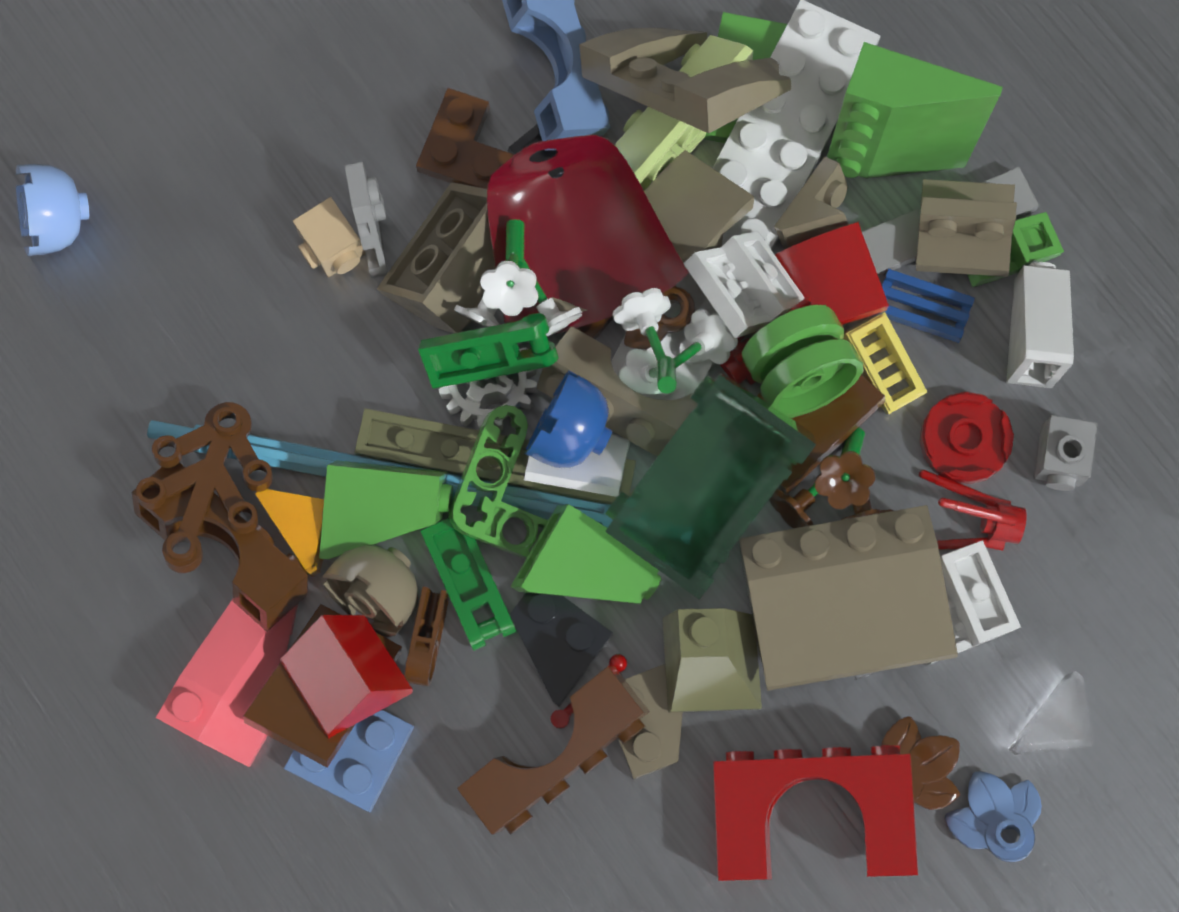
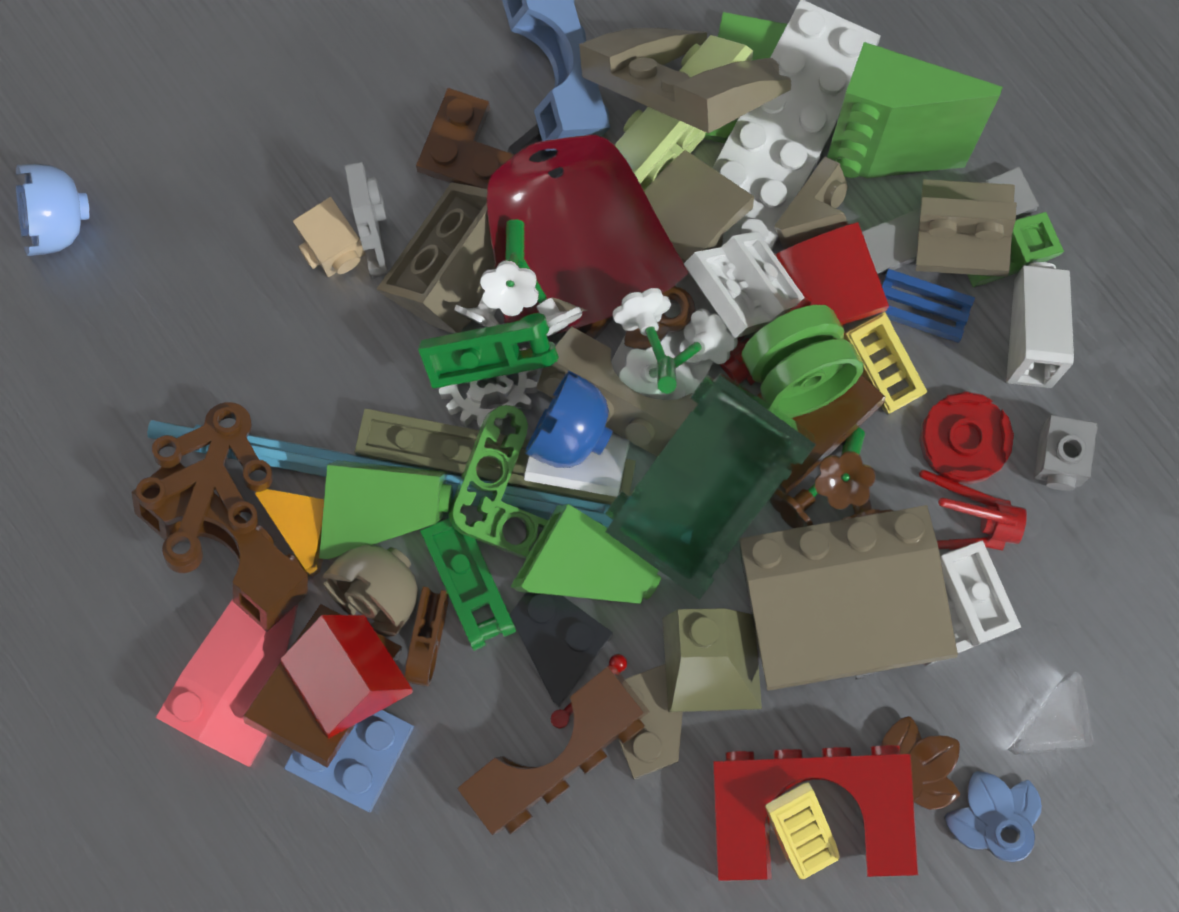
(804, 836): none -> light yellow slope

